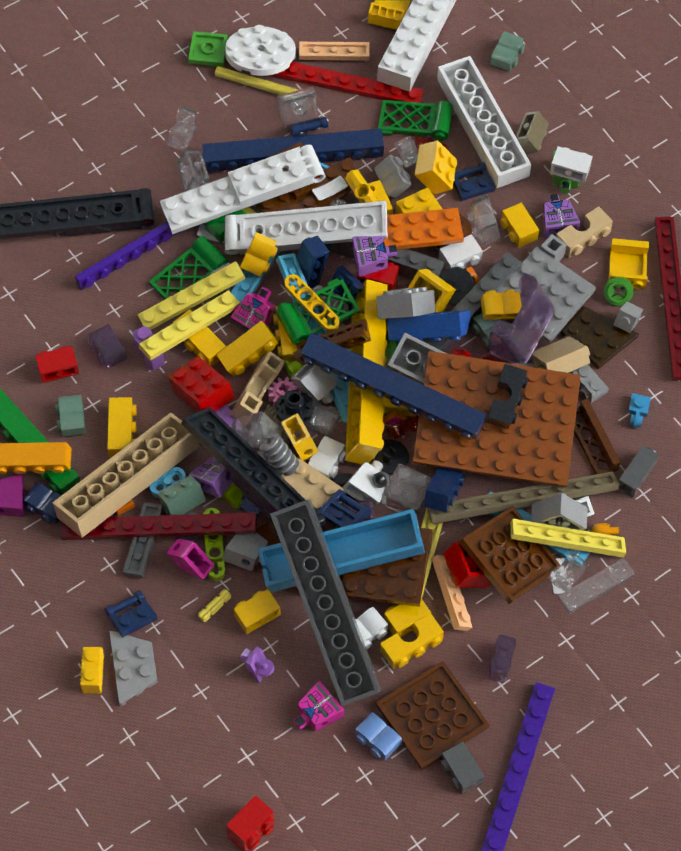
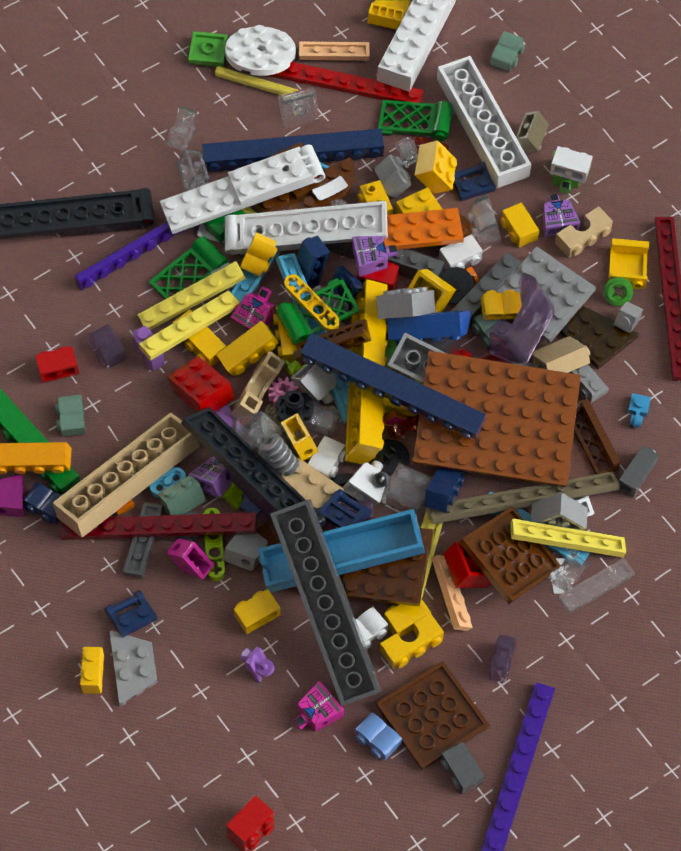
(120, 424): yellow brick -> none
(213, 606): light yellow axle -> none
(312, 124): dark blue plate -> none
(360, 187): yellow piece -> none
(503, 412): black arch -> none
(554, 247): light grey brick -> none
(605, 528): light orange cylinder -> none

